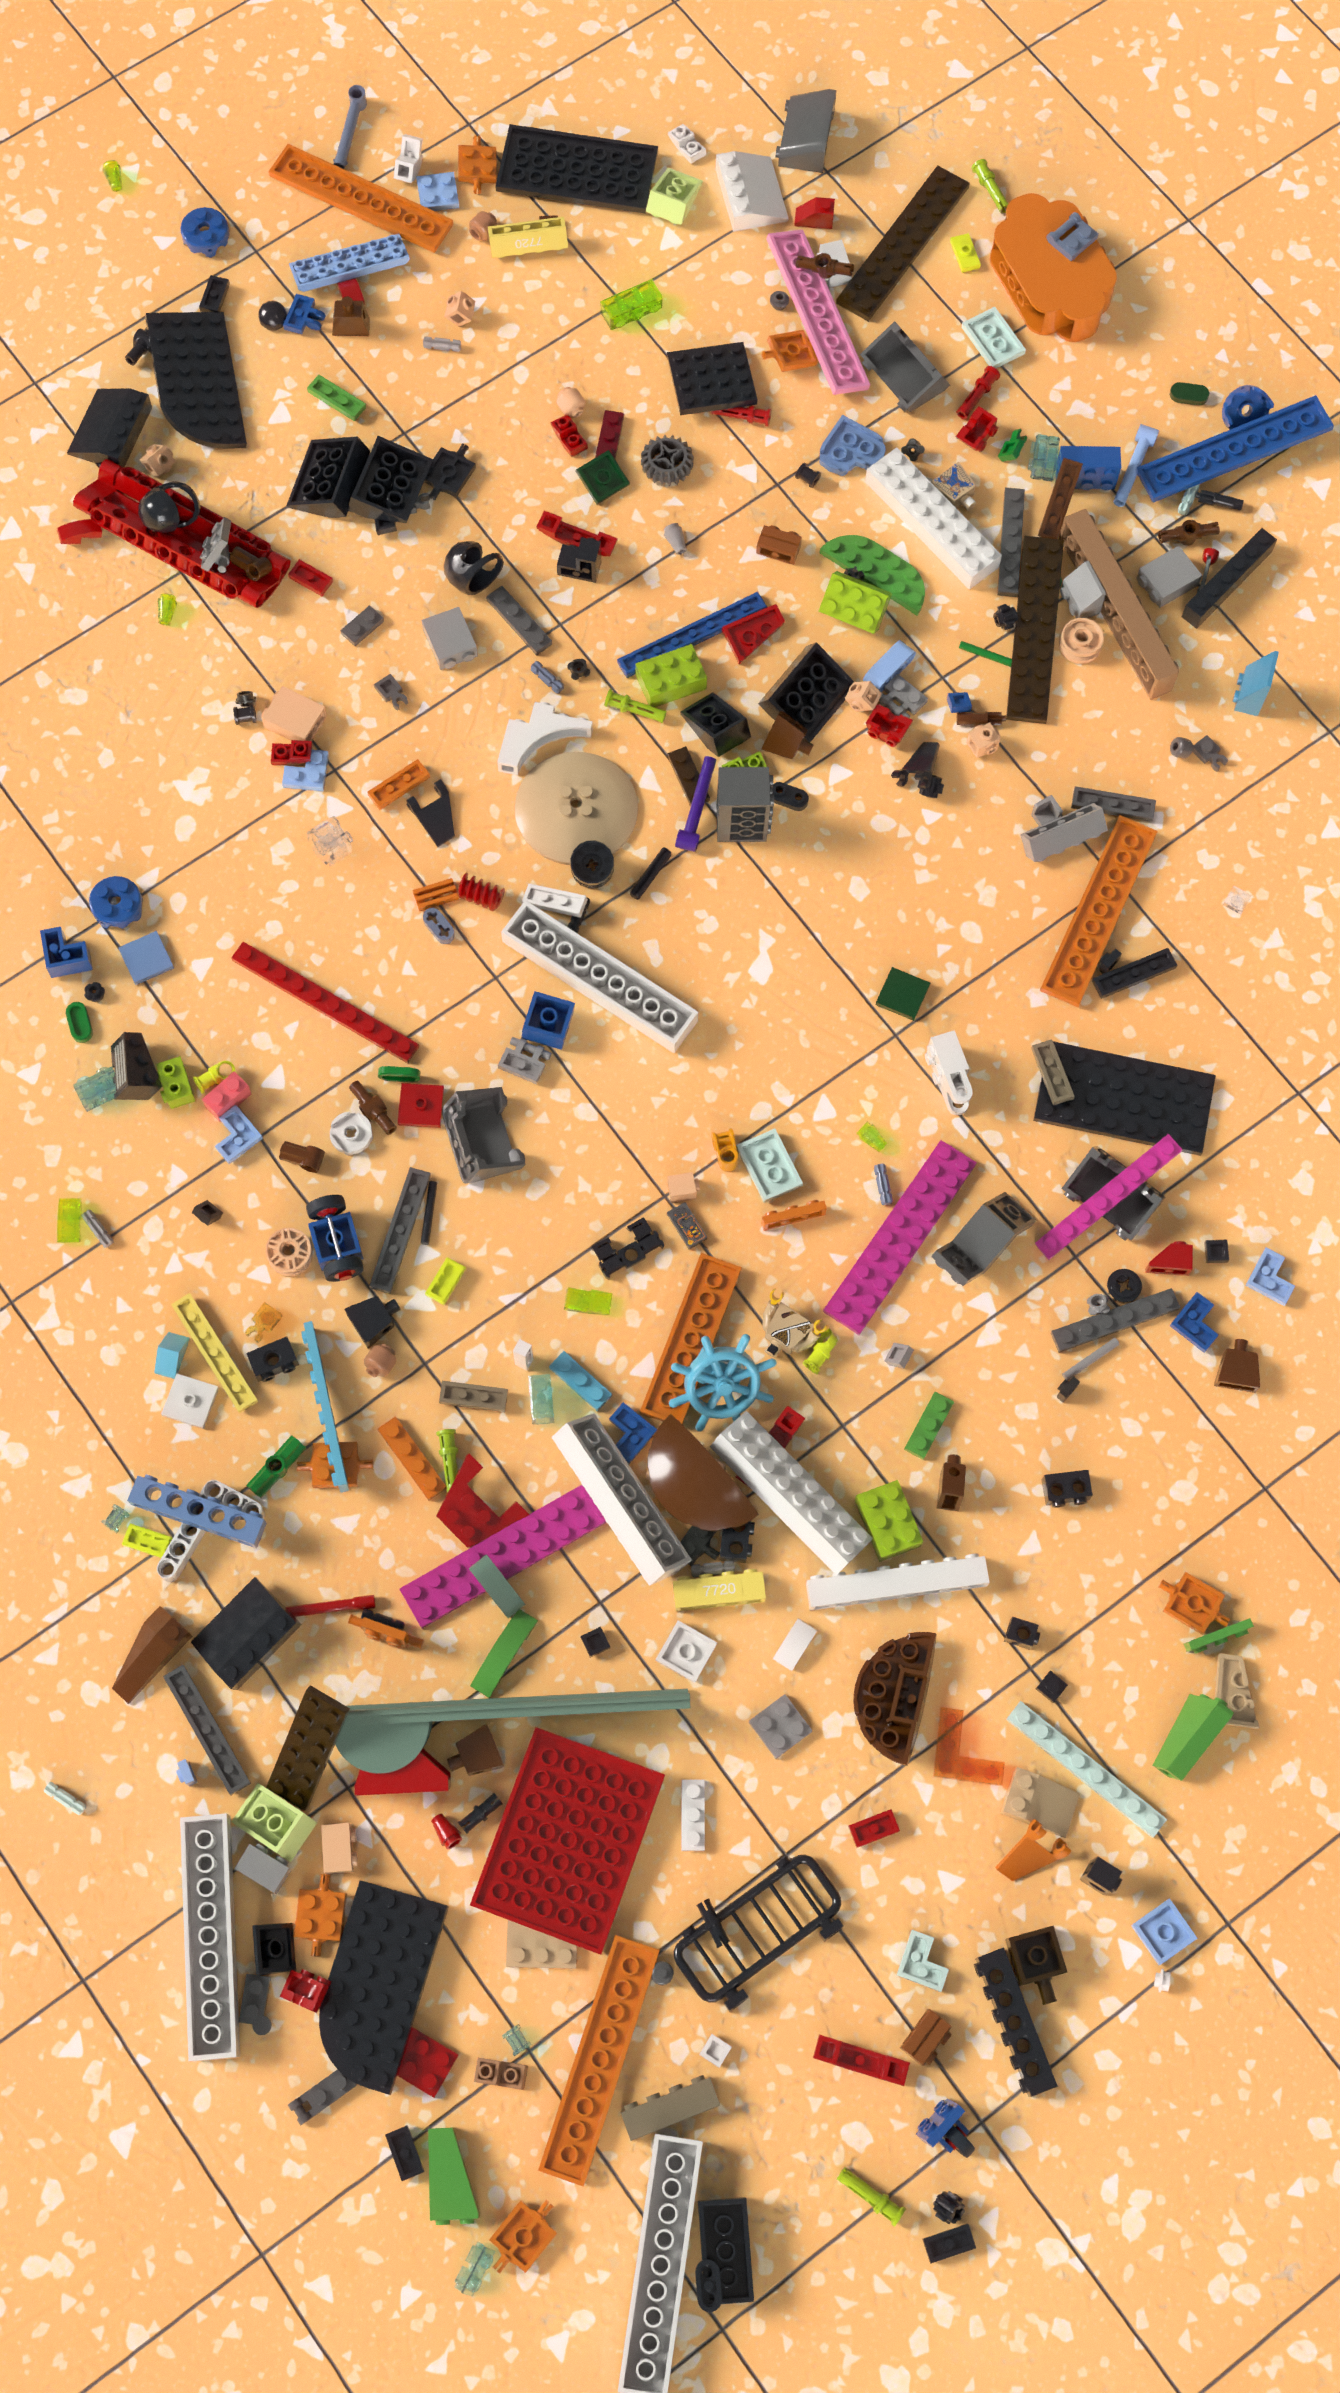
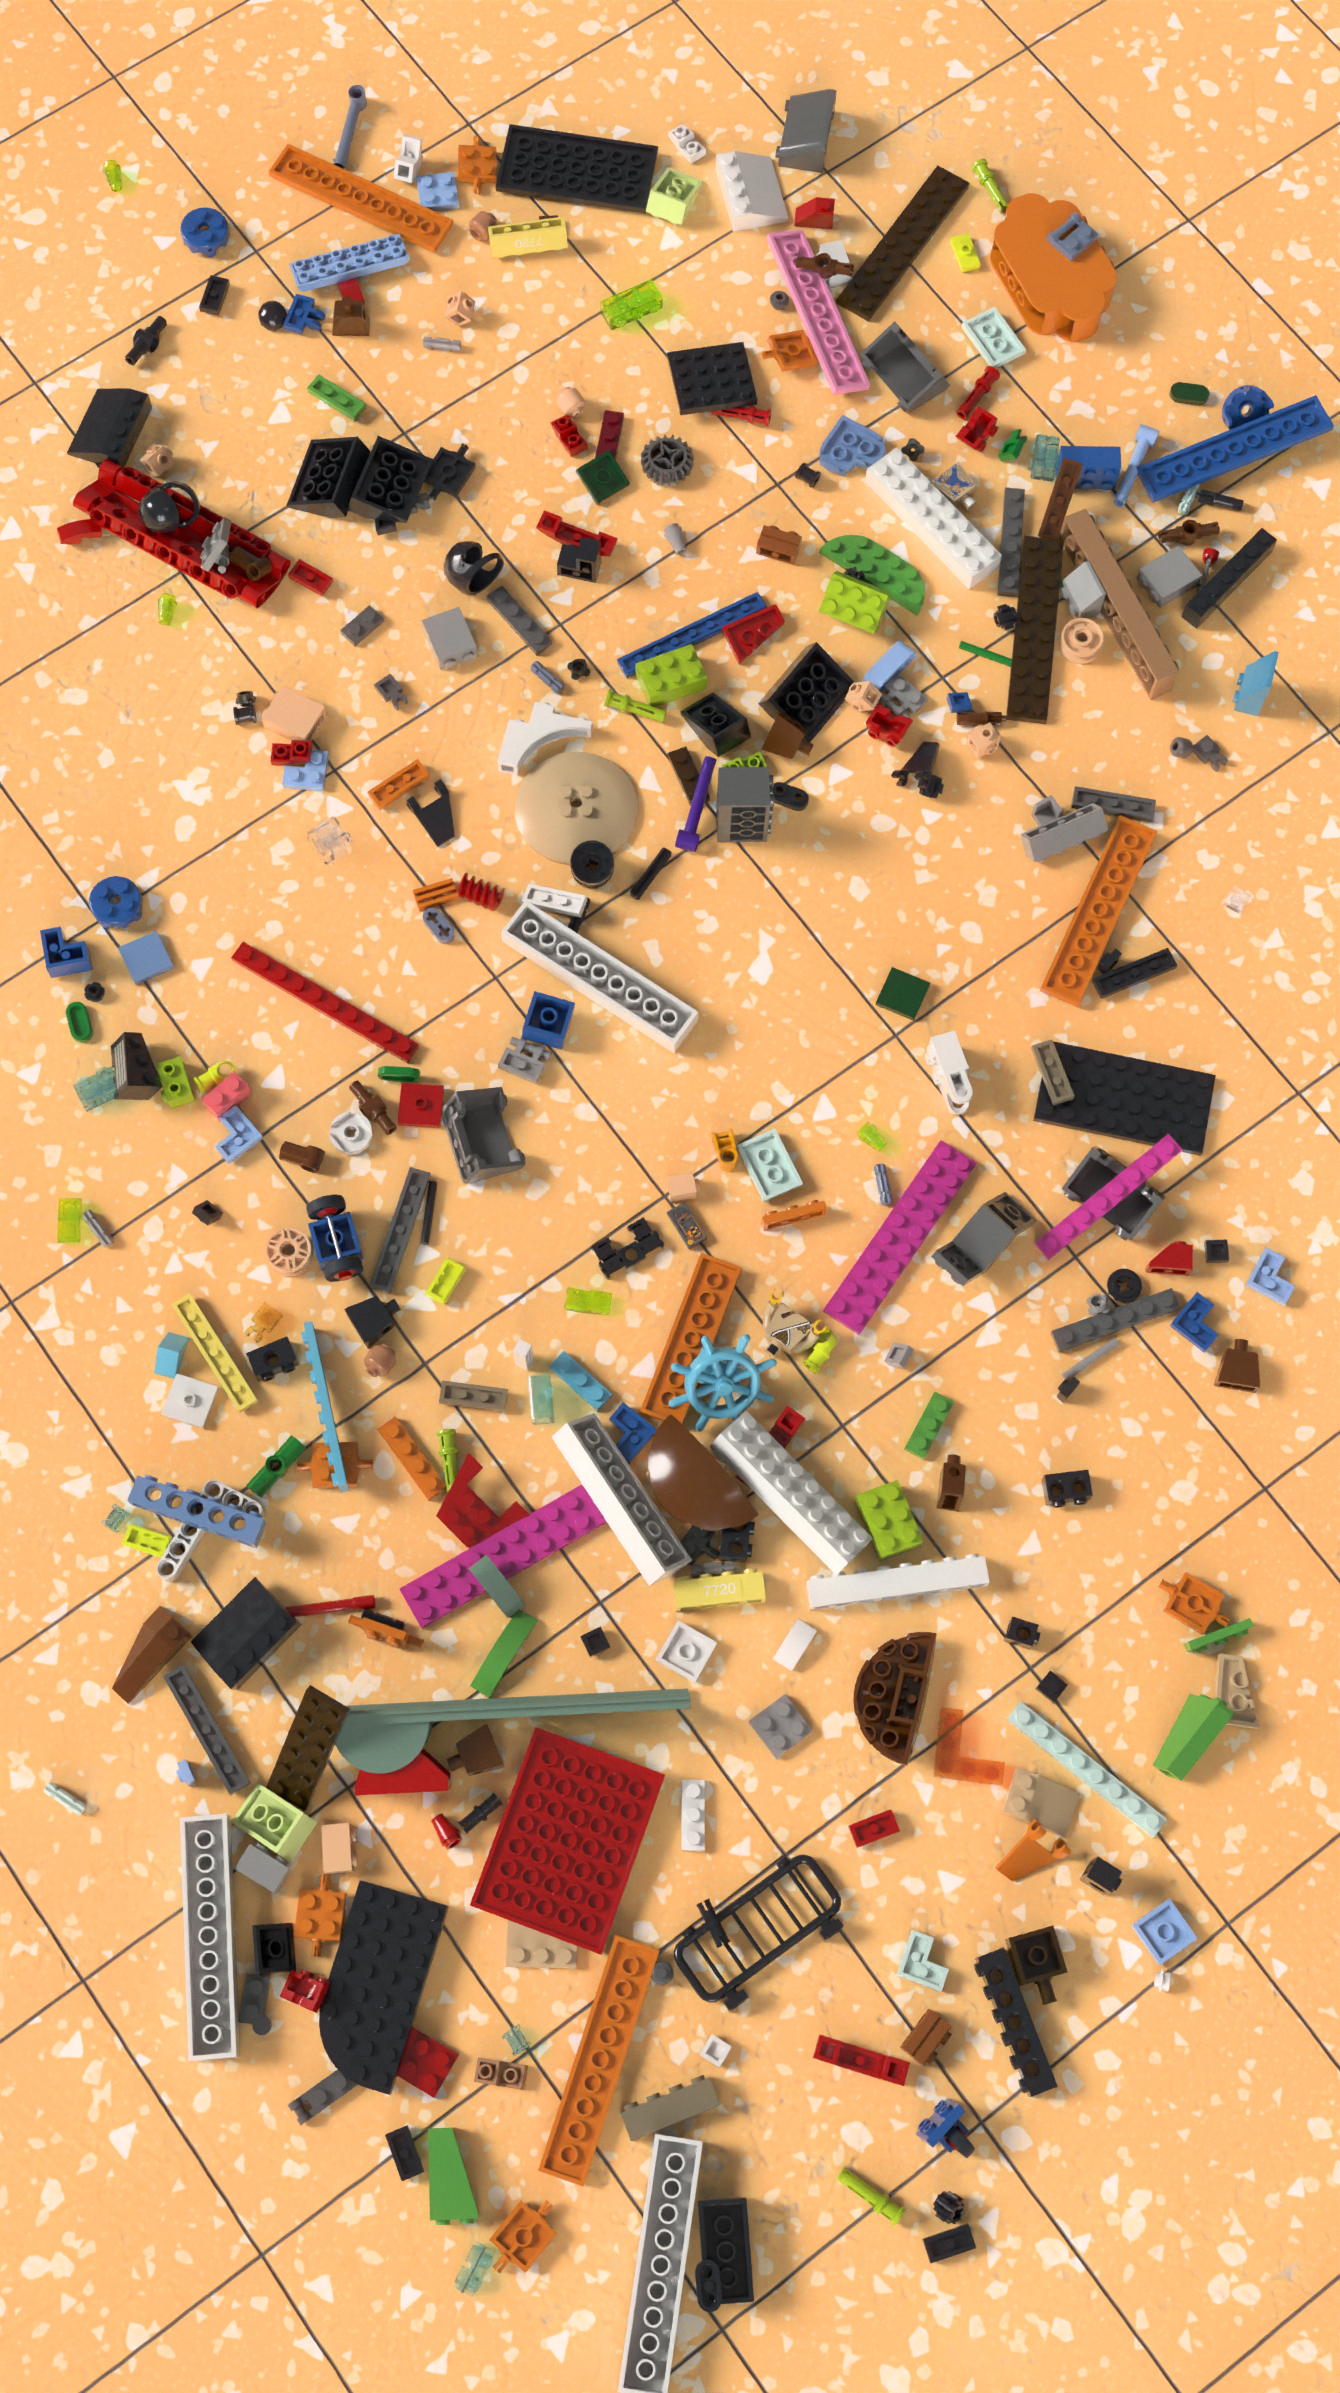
(196, 377): black plate -> none

